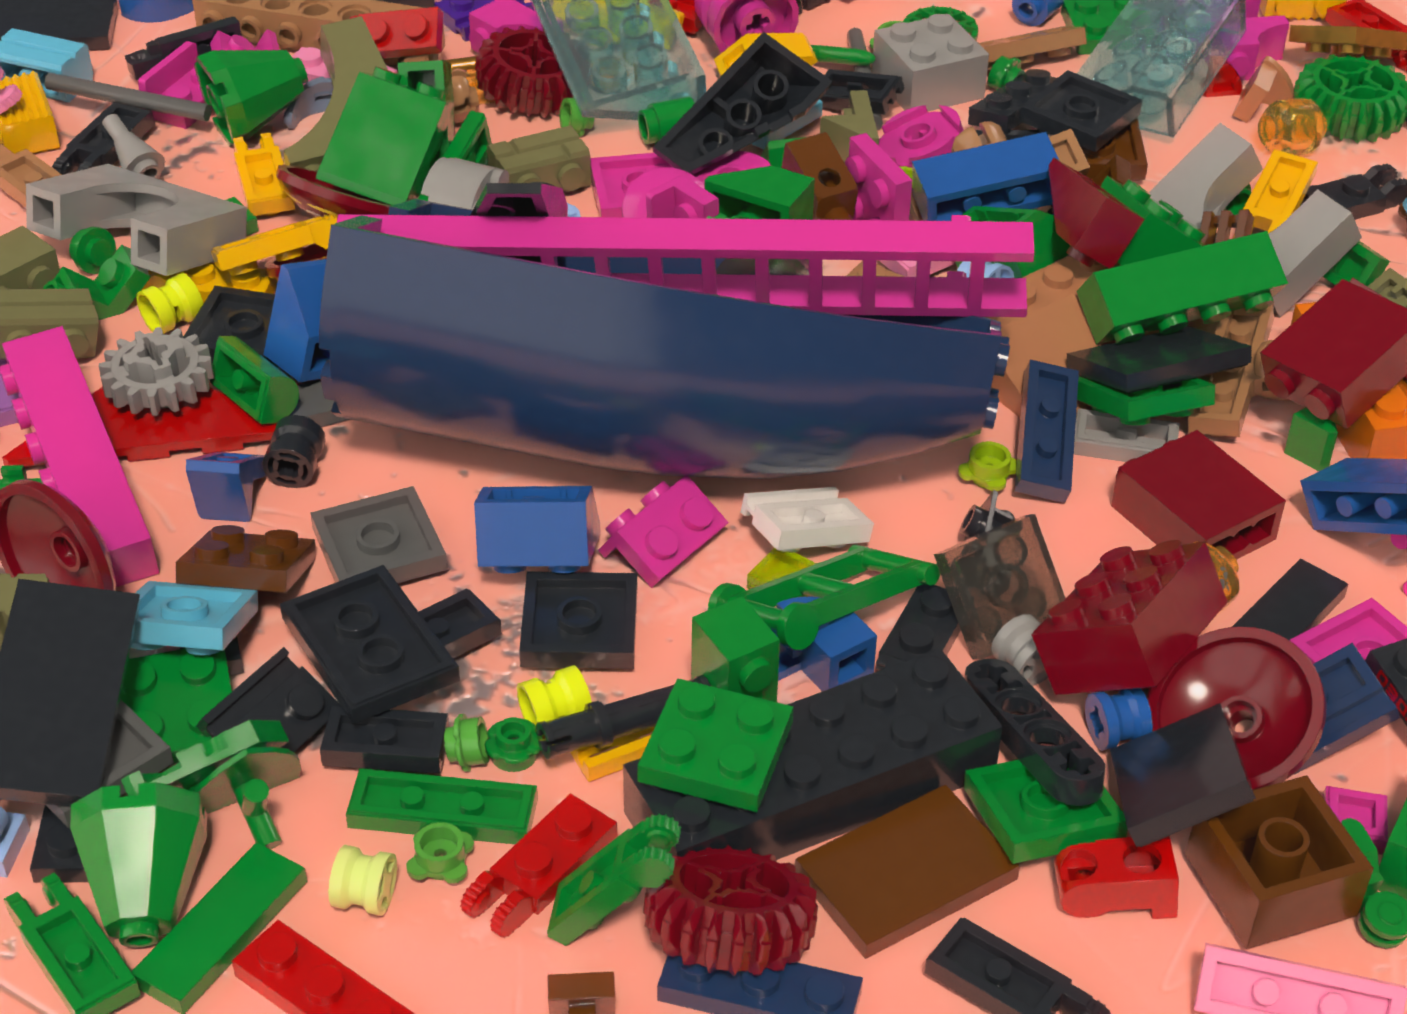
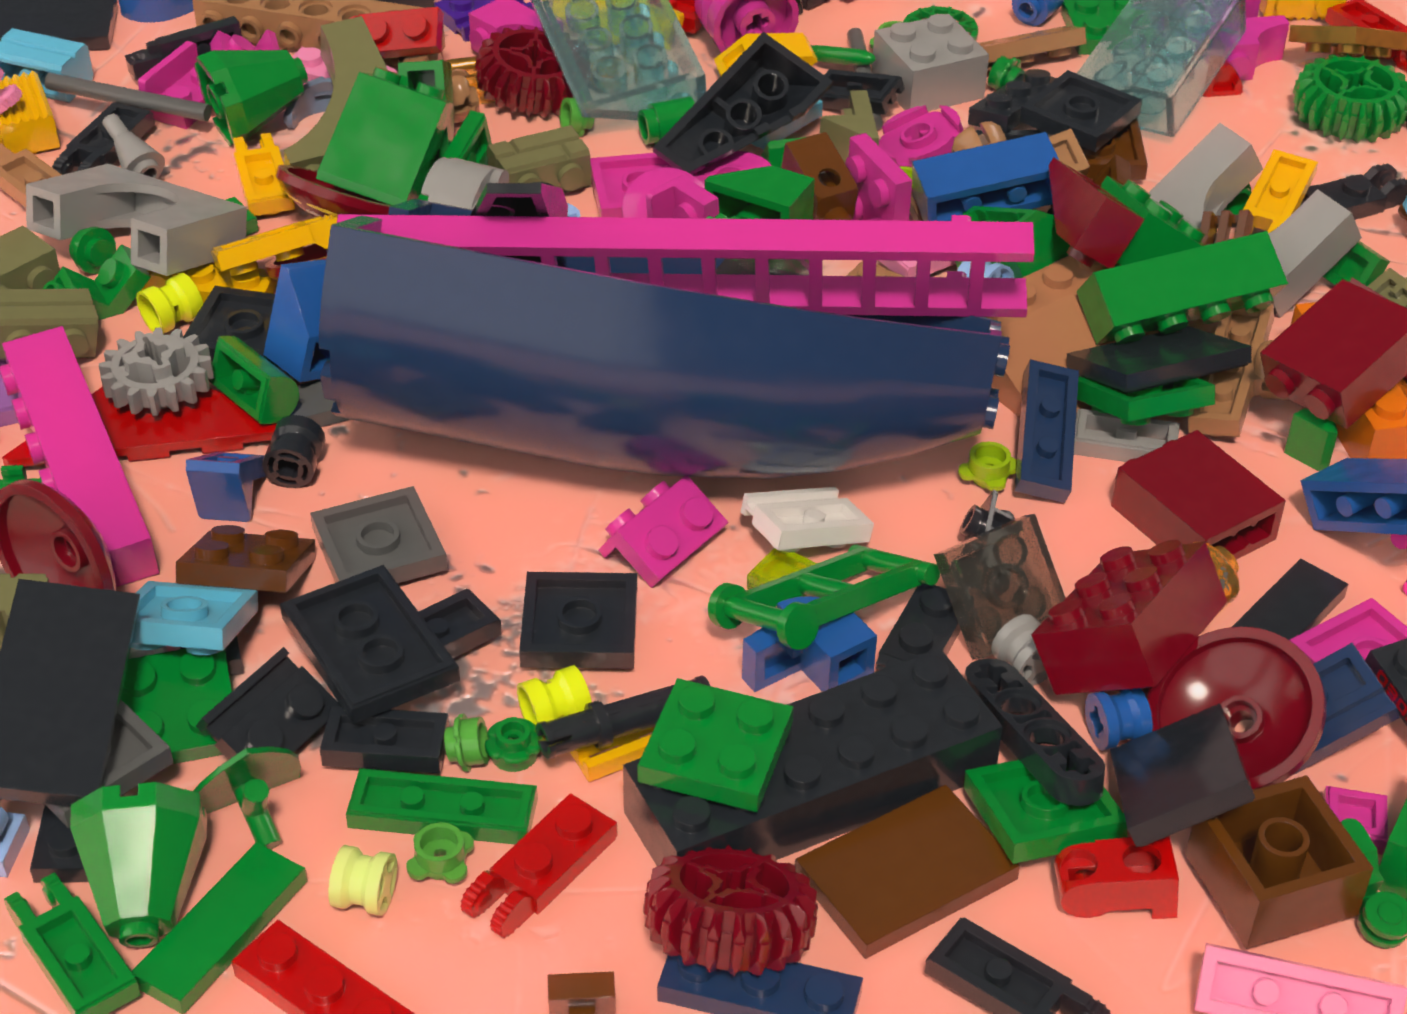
(205, 757): green wing -> none
(536, 527): blue slope -> none
(614, 876): green hinge -> none
(736, 650): green brick -> none
(1265, 86): nougat tile -> none
(1292, 126): clear yellow head -> none

